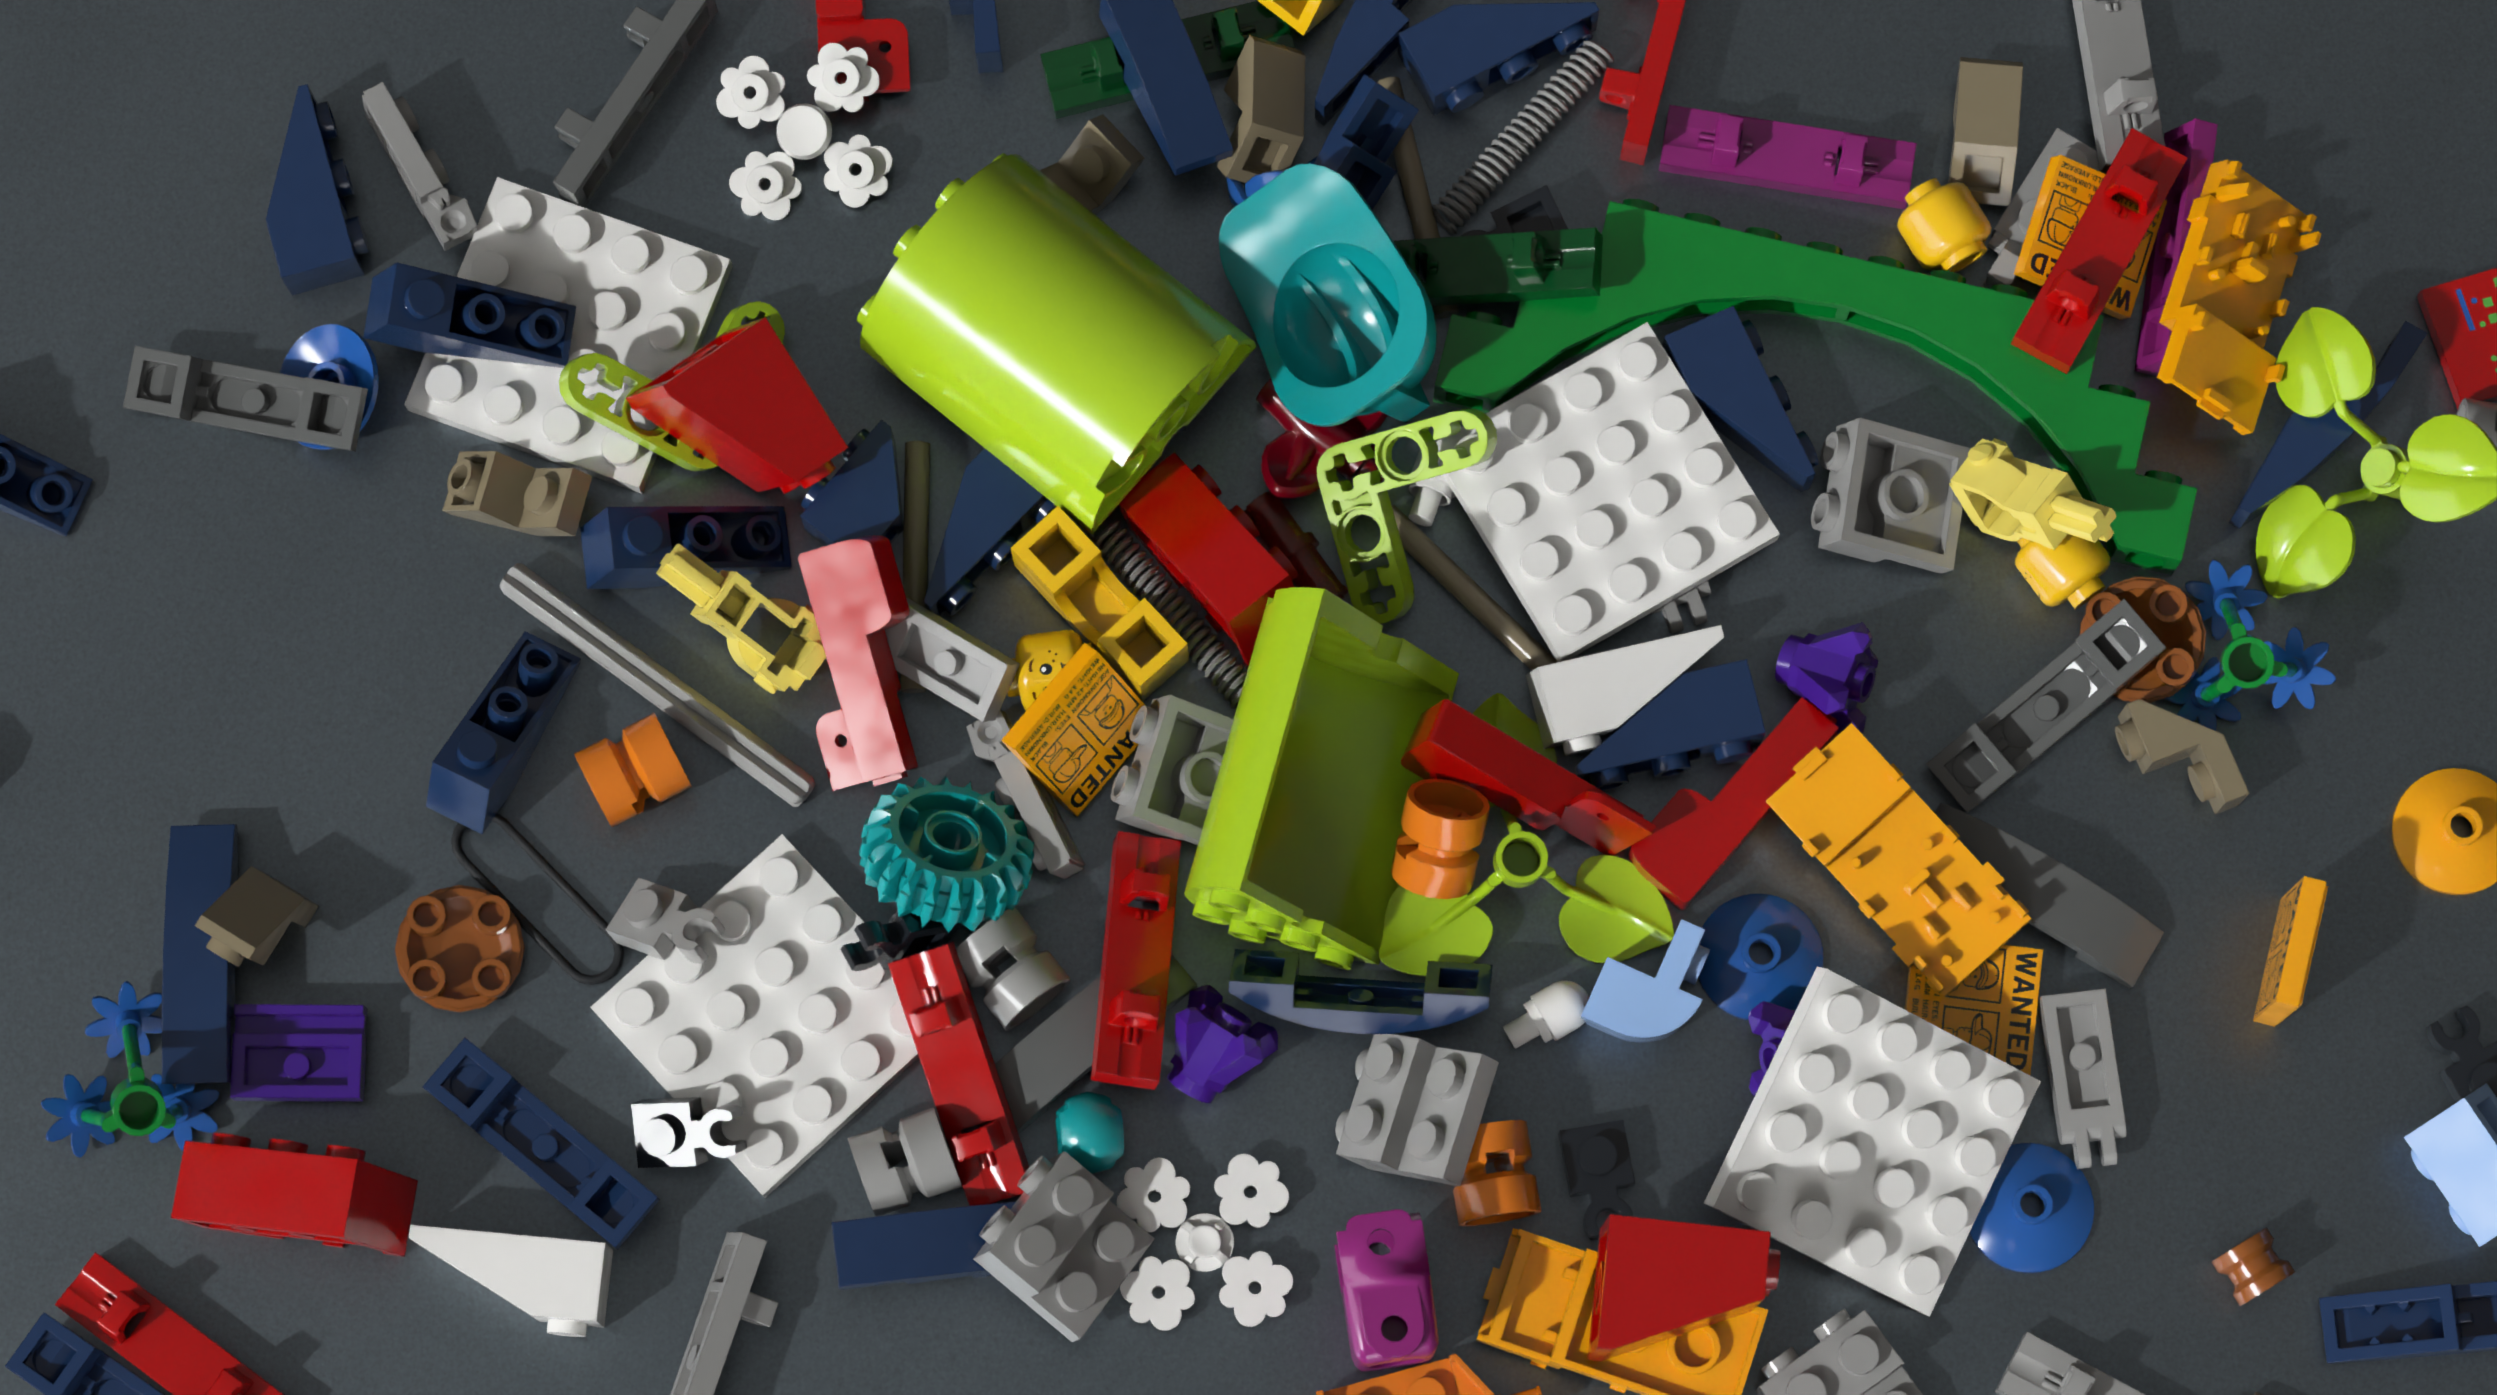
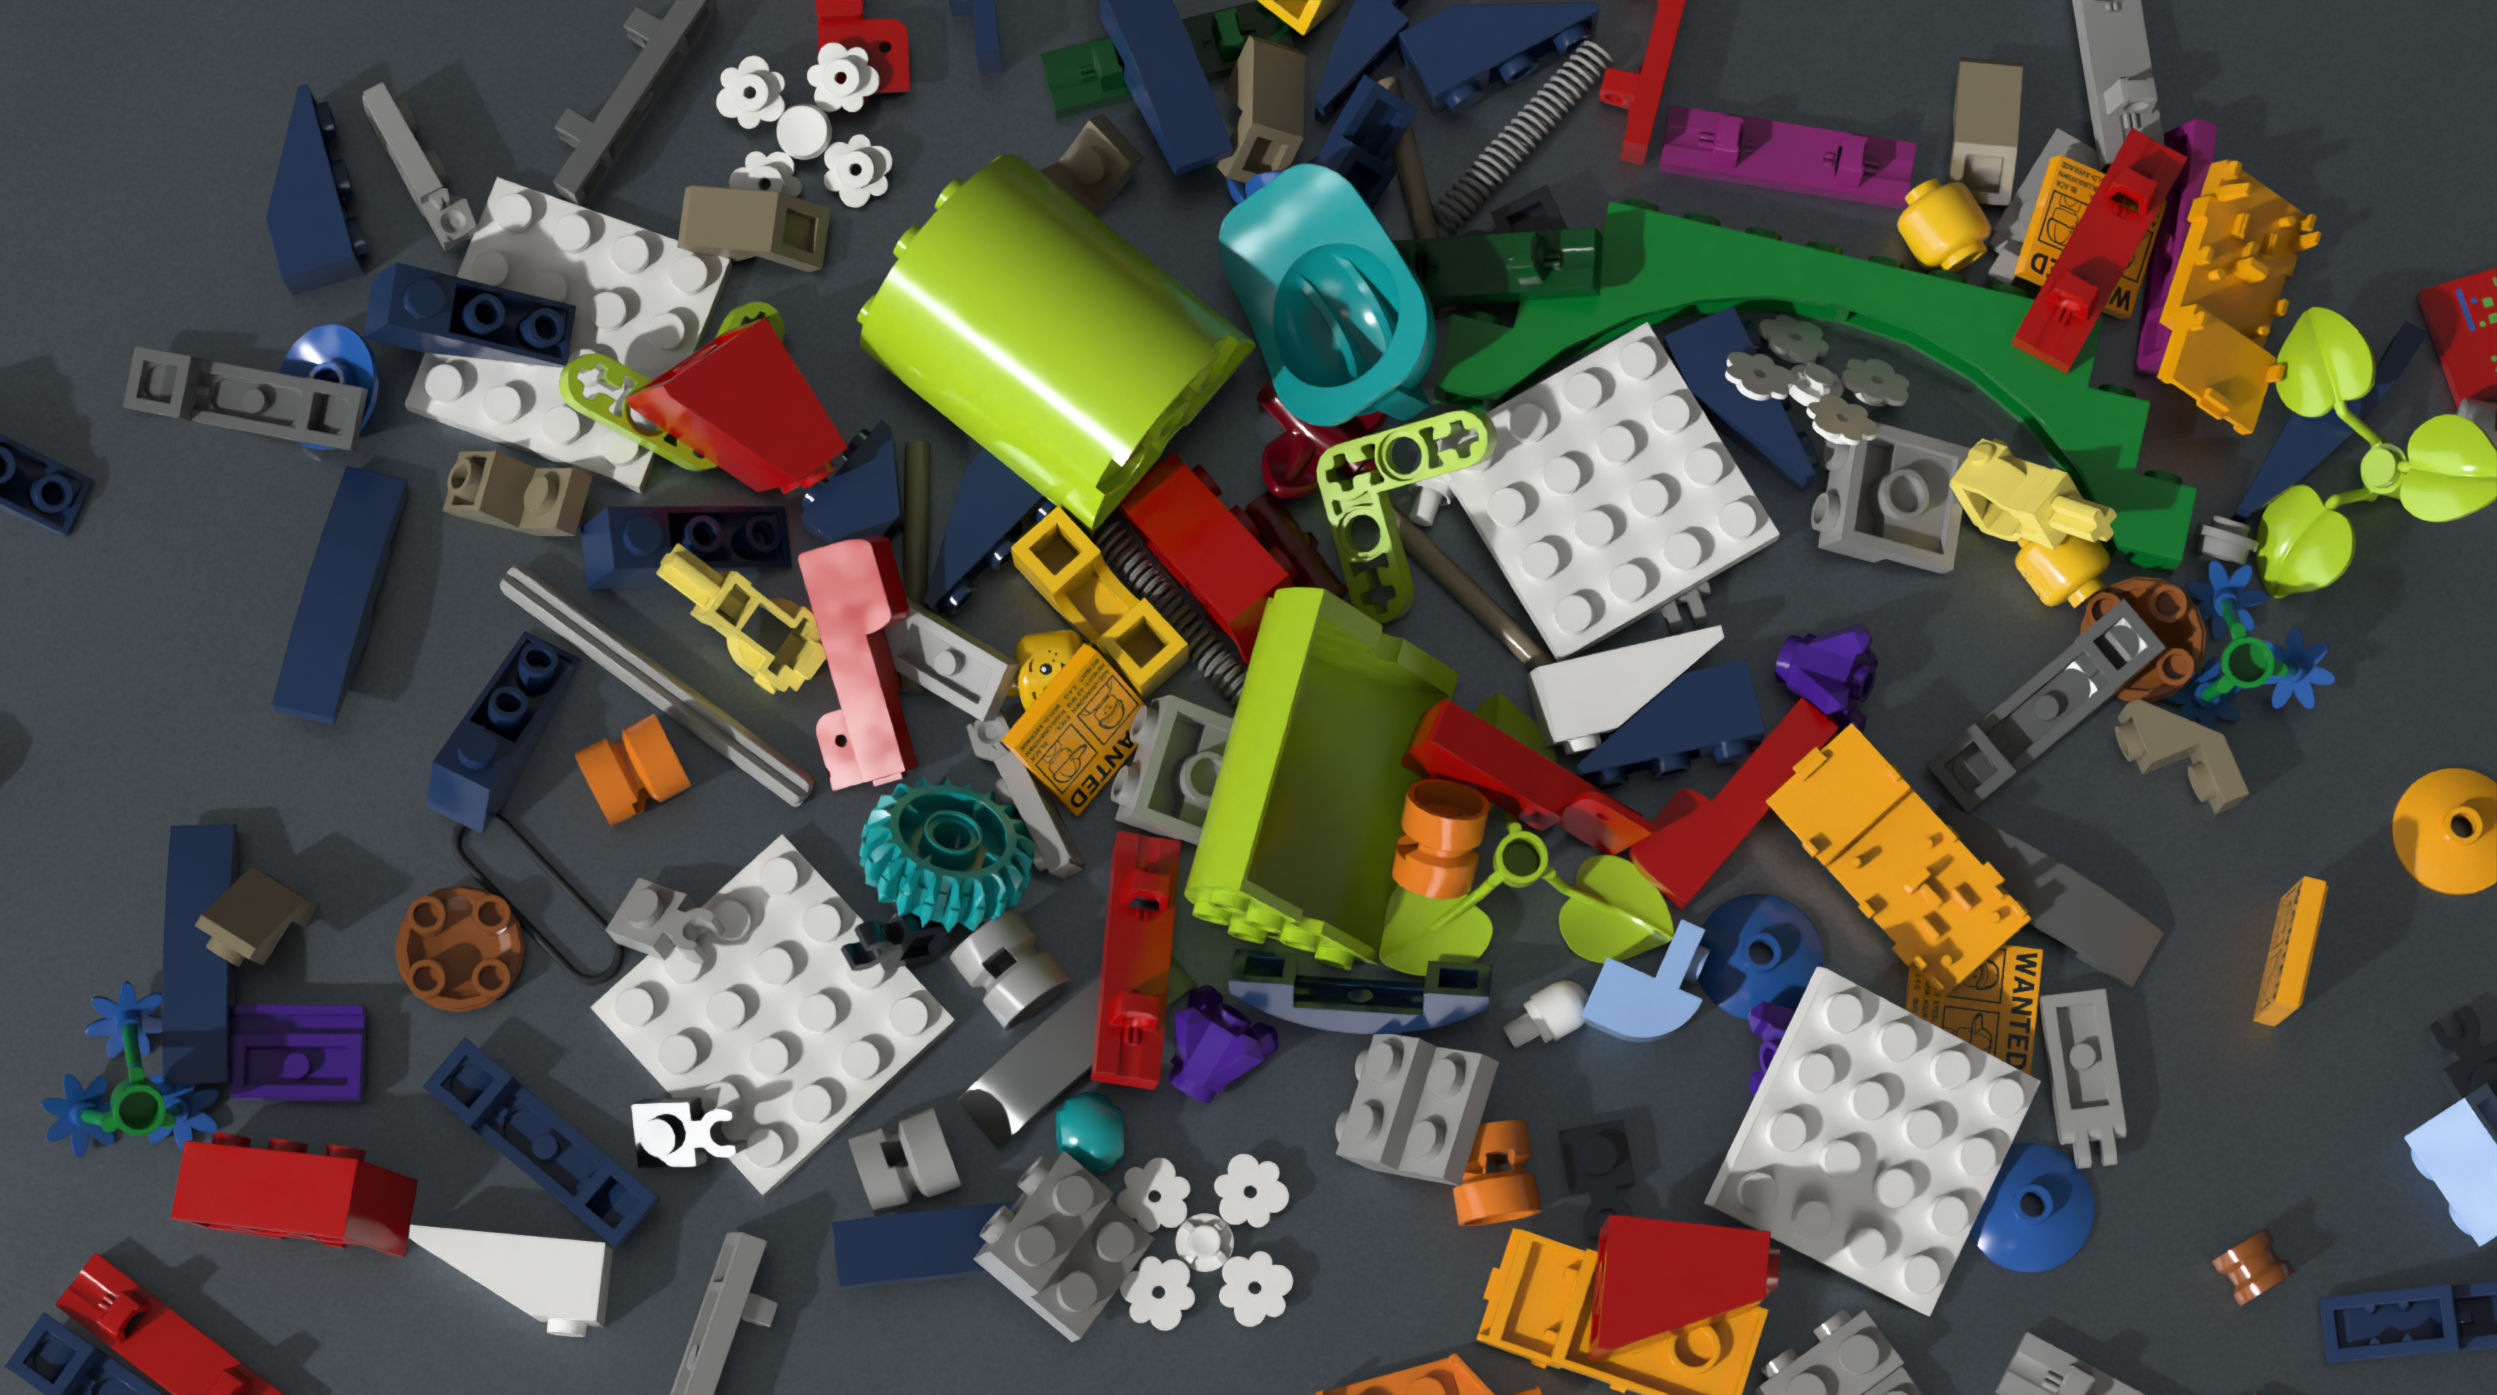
(340, 596): none -> dark blue slope
(754, 224): none -> dark tan slope
(960, 1073): red hinge -> none
(1387, 1295): magenta piece -> none
(1815, 385): none -> white plant
(2225, 540): none -> light grey plate

